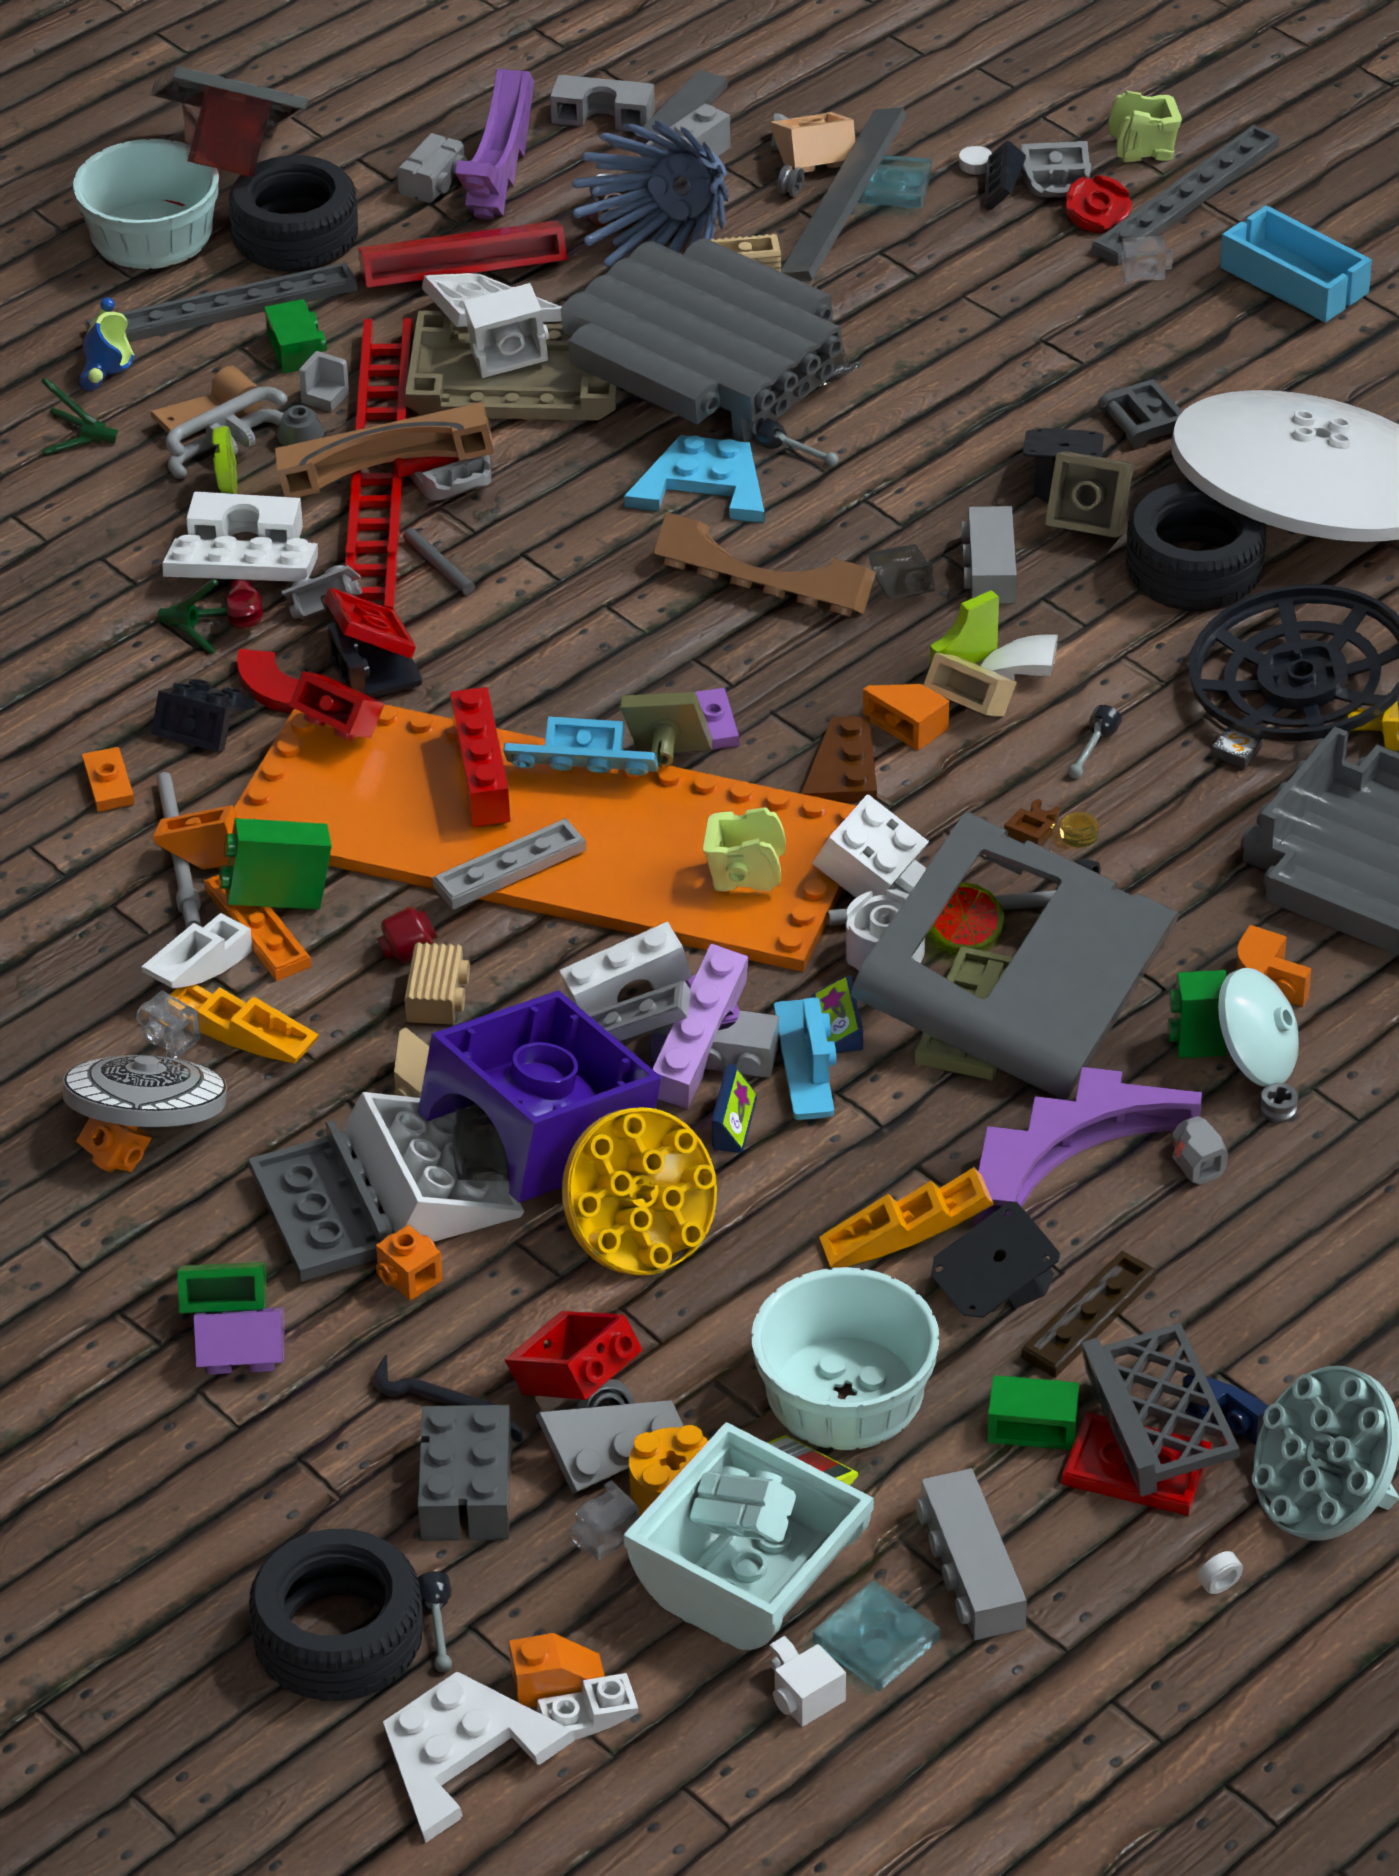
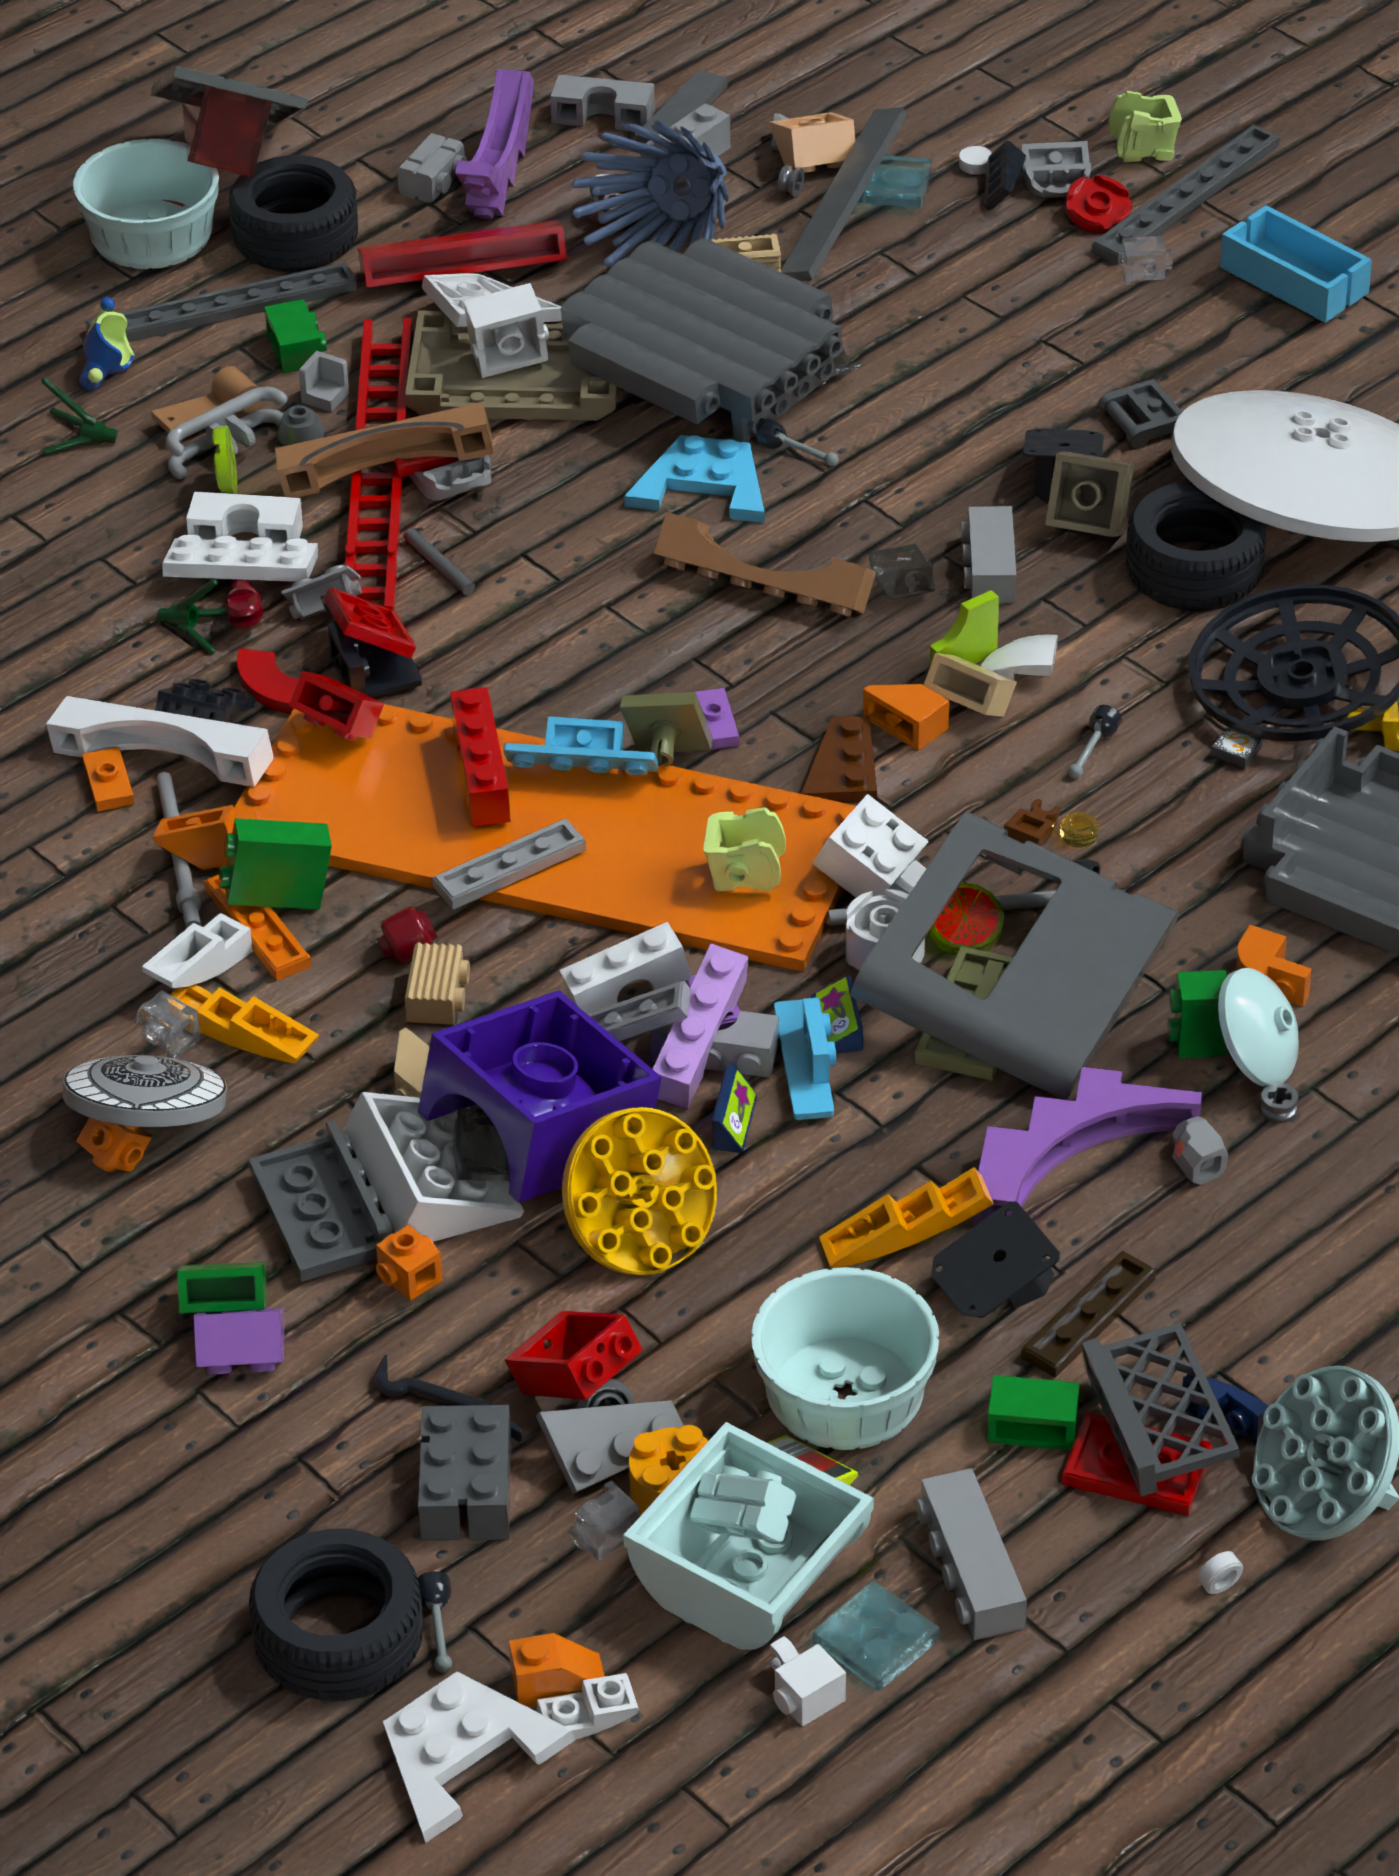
(229, 750): none -> white arch

